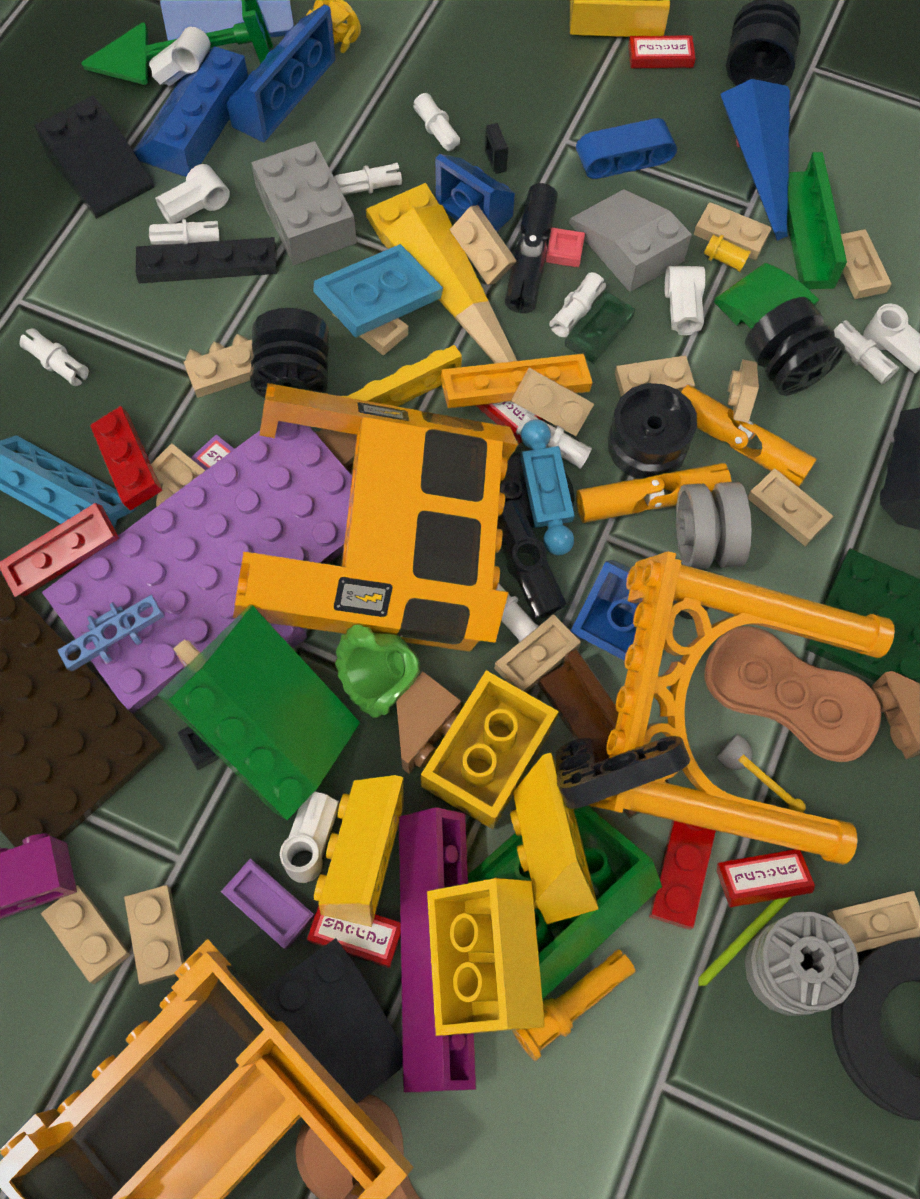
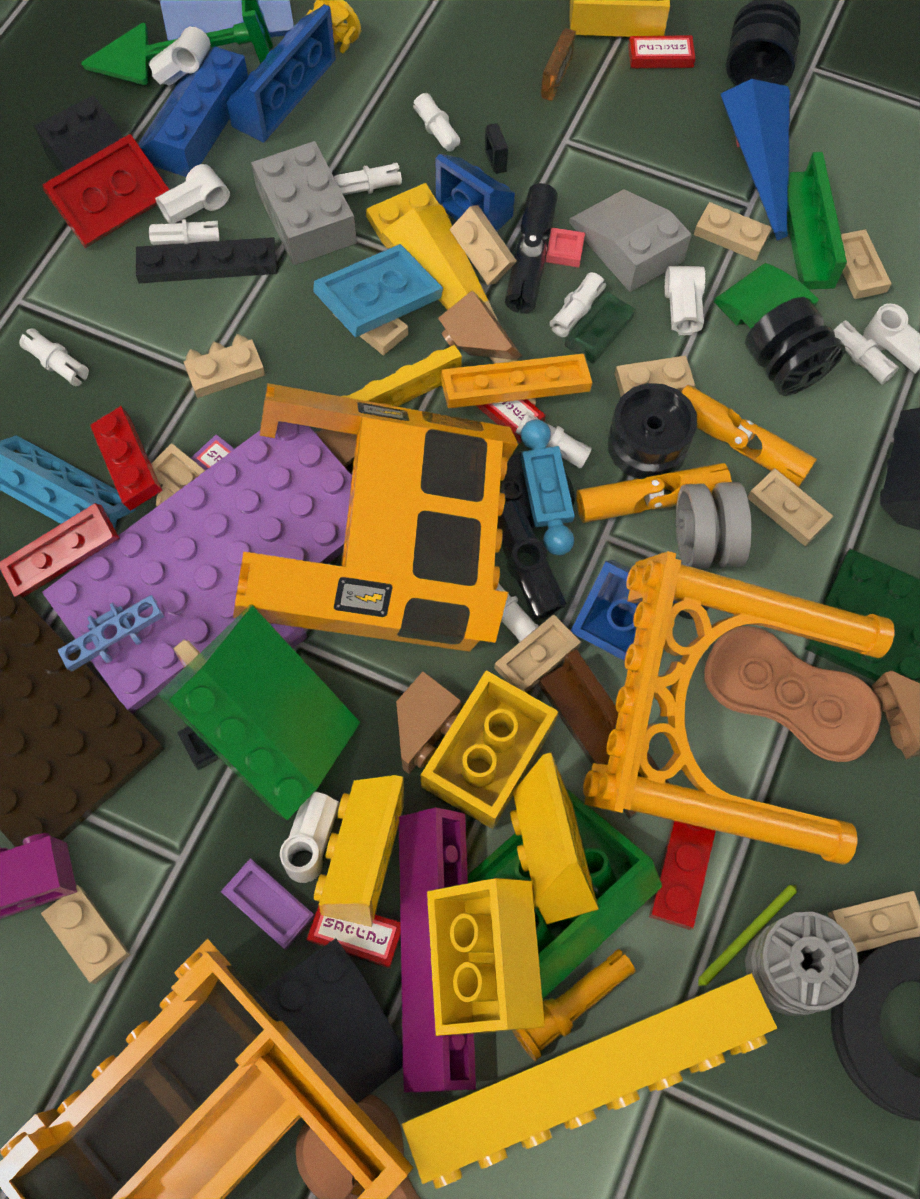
(106, 190): none -> red plate
(154, 934): tan plate -> none
(289, 351): black wheel -> none
(375, 668): bright green hair -> none
(476, 330): none -> medium nougat slope
(552, 402): tan plate -> none
(558, 64): none -> clear orange tile
(587, 780): black beam -> none
(587, 1078): none -> yellow brick
(626, 148): blue beam -> none
(726, 252): yellow pin -> none
(738, 755): hinge -> none
(743, 390): tan plate -> none
(765, 878): tile -> none

